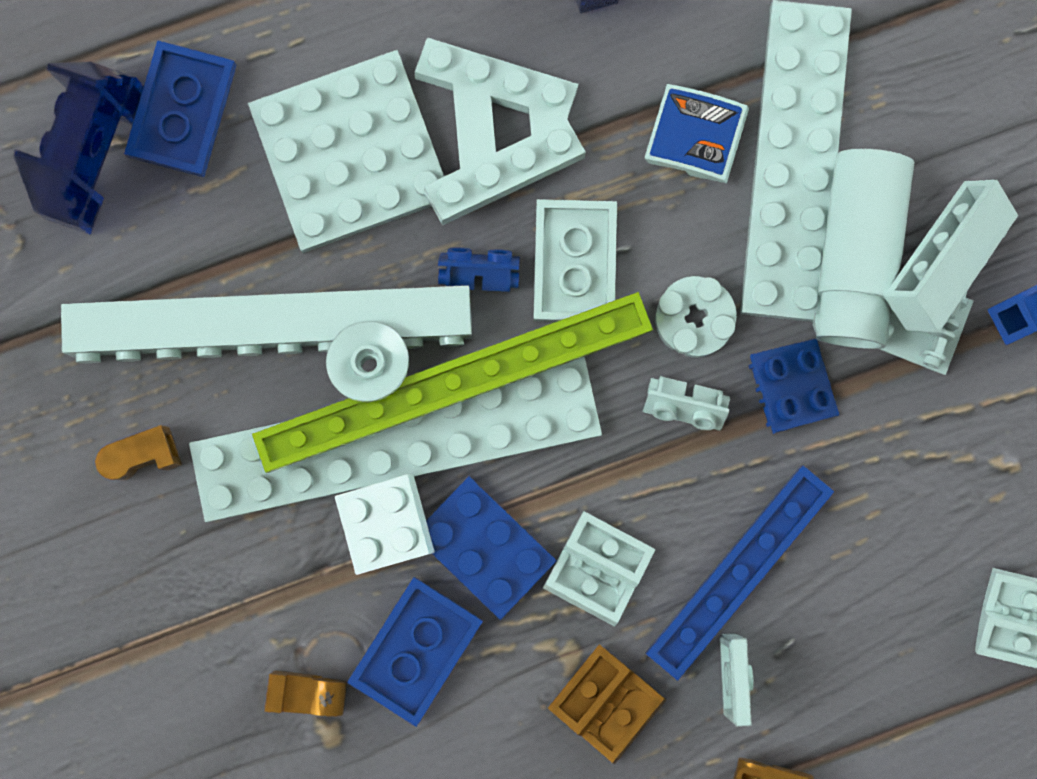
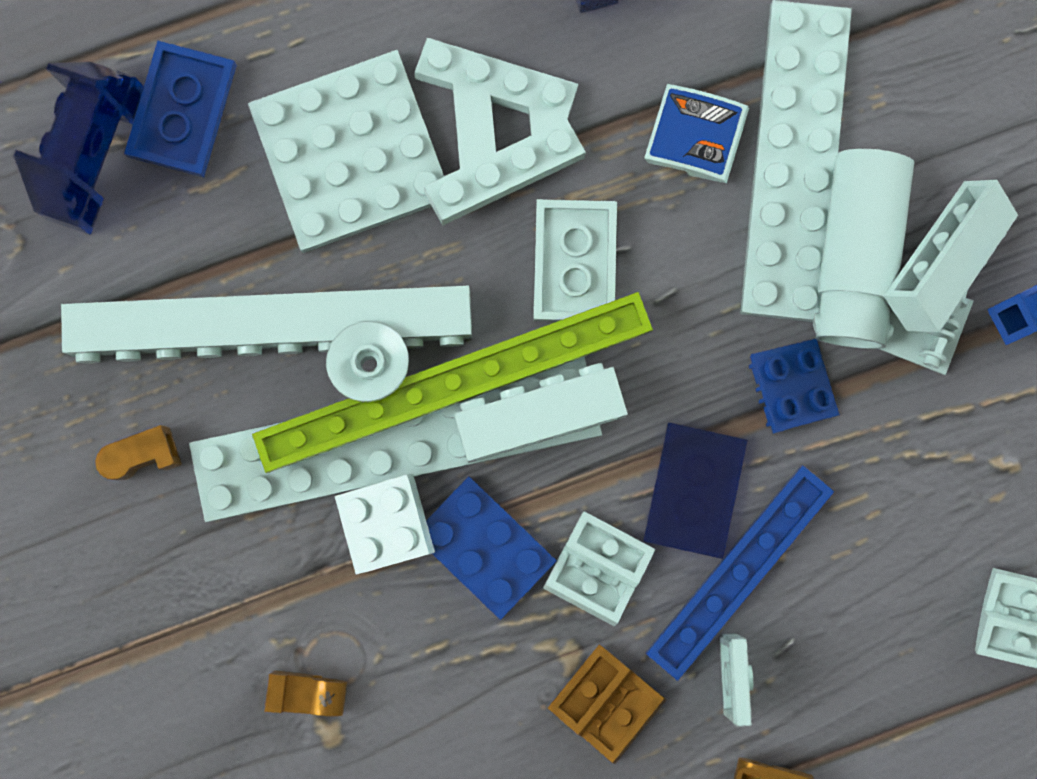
(415, 651): blue plate -> none
(494, 267): blue hinge -> none
(540, 414): none -> light aqua brick
(695, 490): none -> clear blue tile
(704, 410): light aqua hinge -> none
(705, 295): light aqua plate -> none

